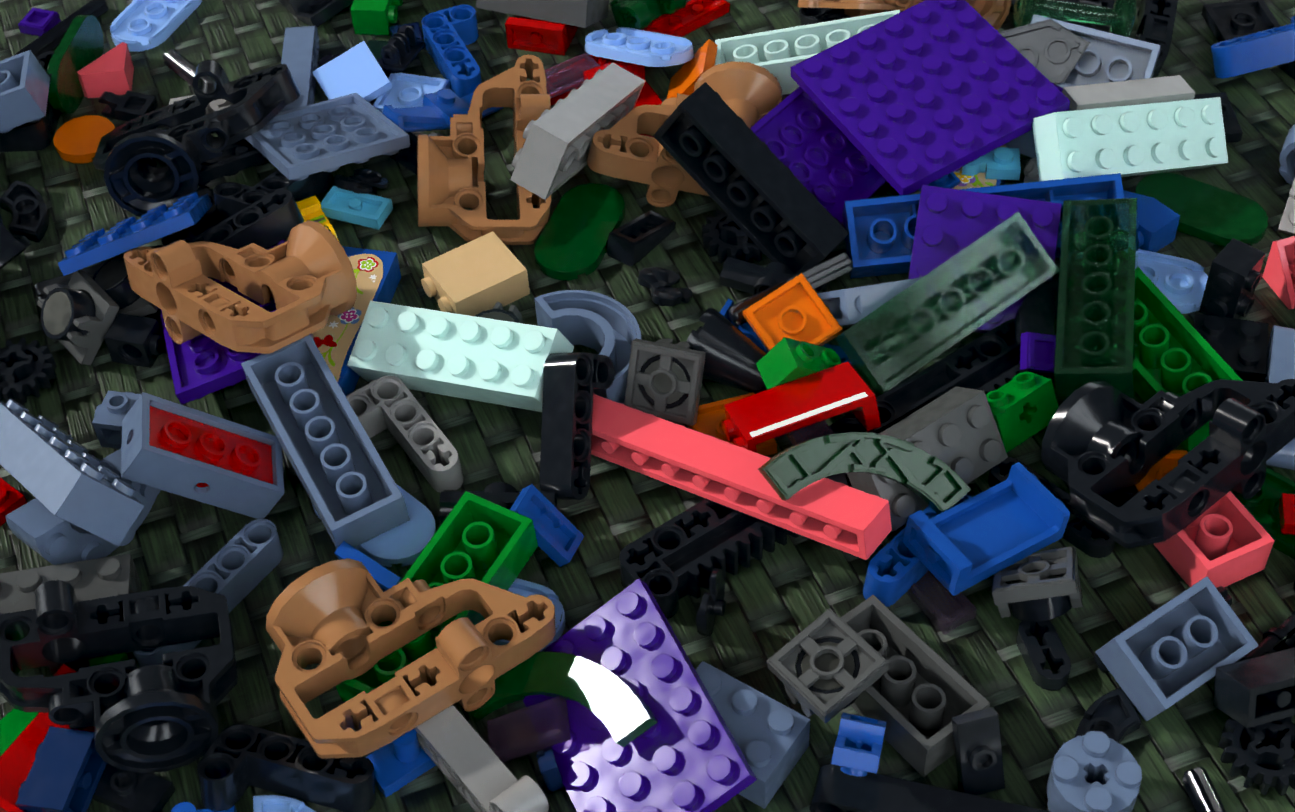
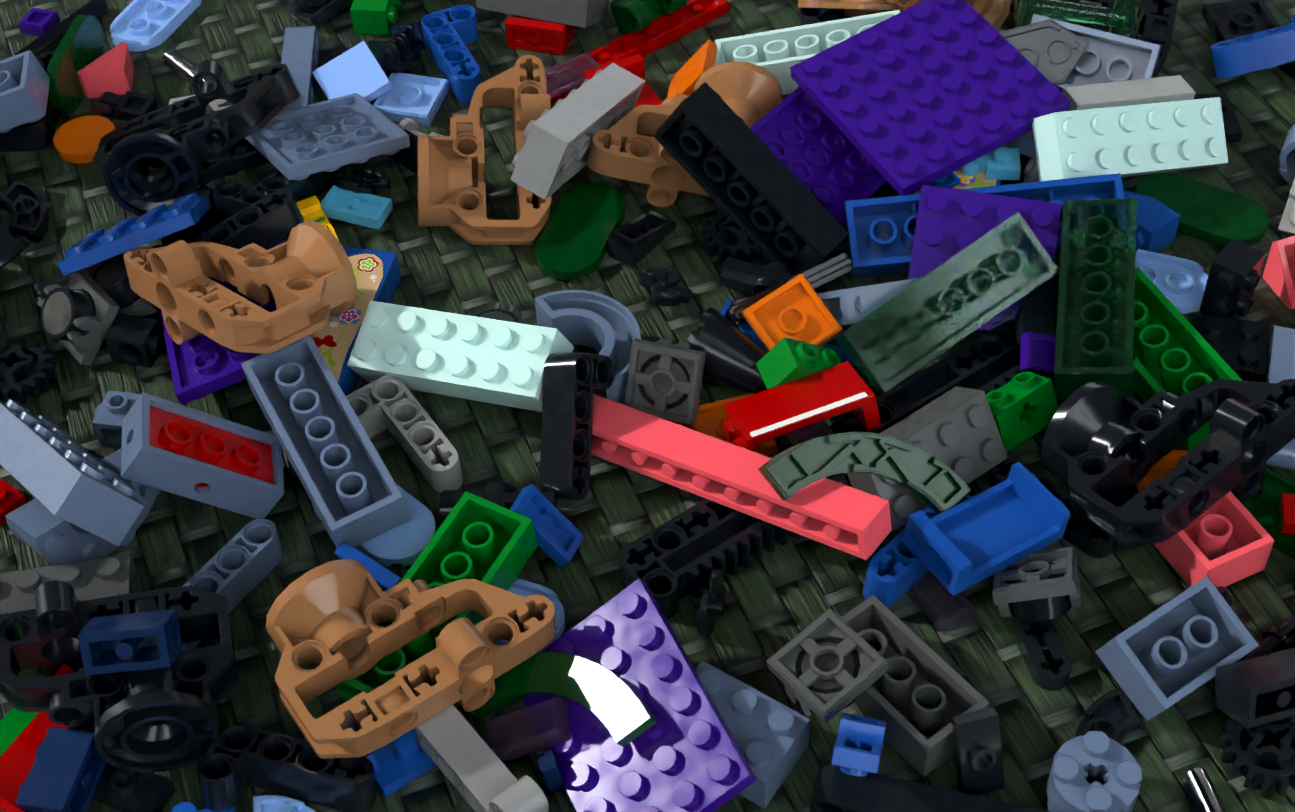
(130, 642): none -> dark blue brick
(434, 113): blue plate -> none
(475, 277): tan brick -> none
(639, 47): light blue tile -> none

